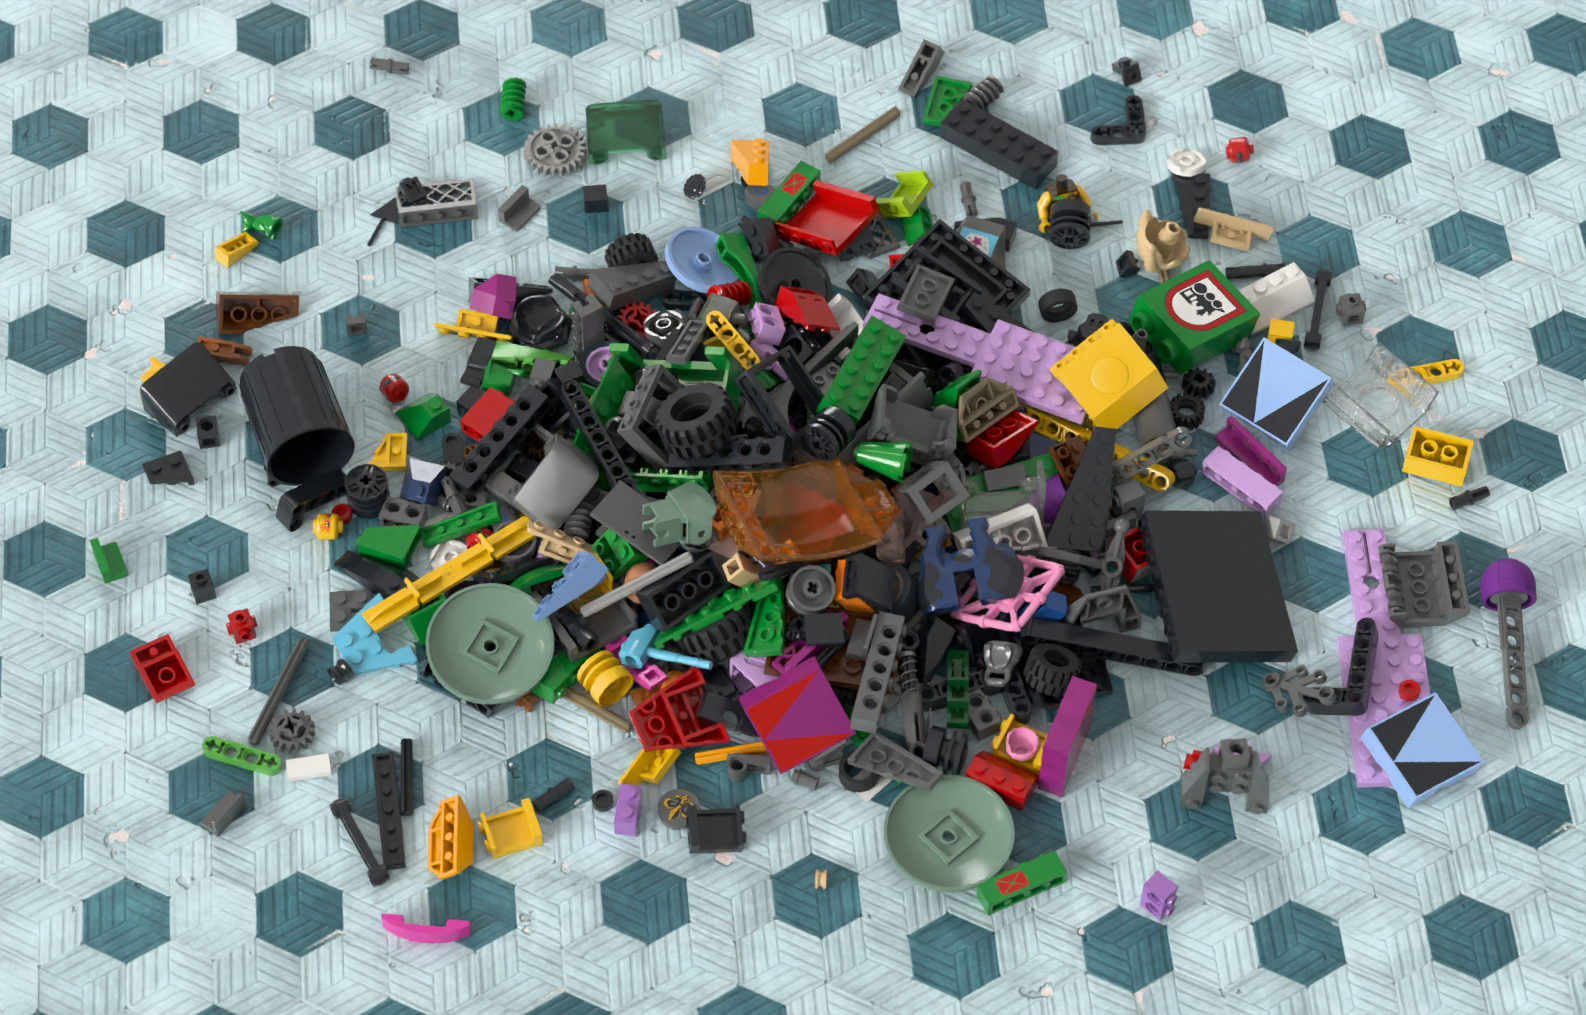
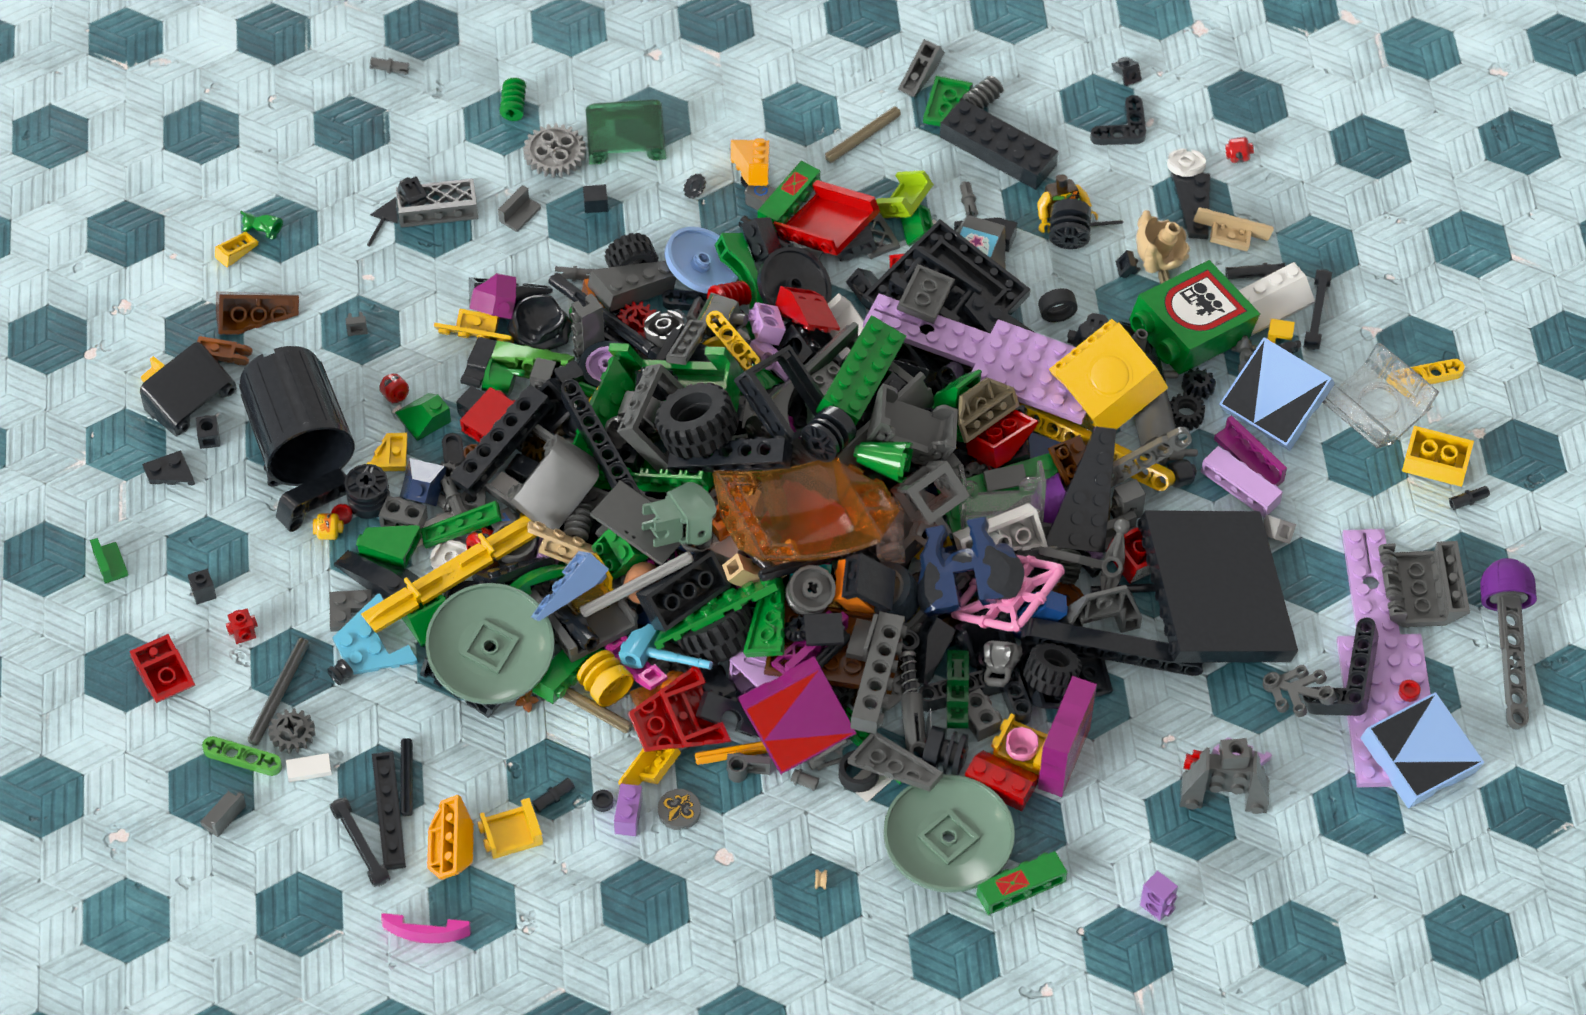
(715, 830): black panel -> none
(1351, 309): dark grey brick -> none

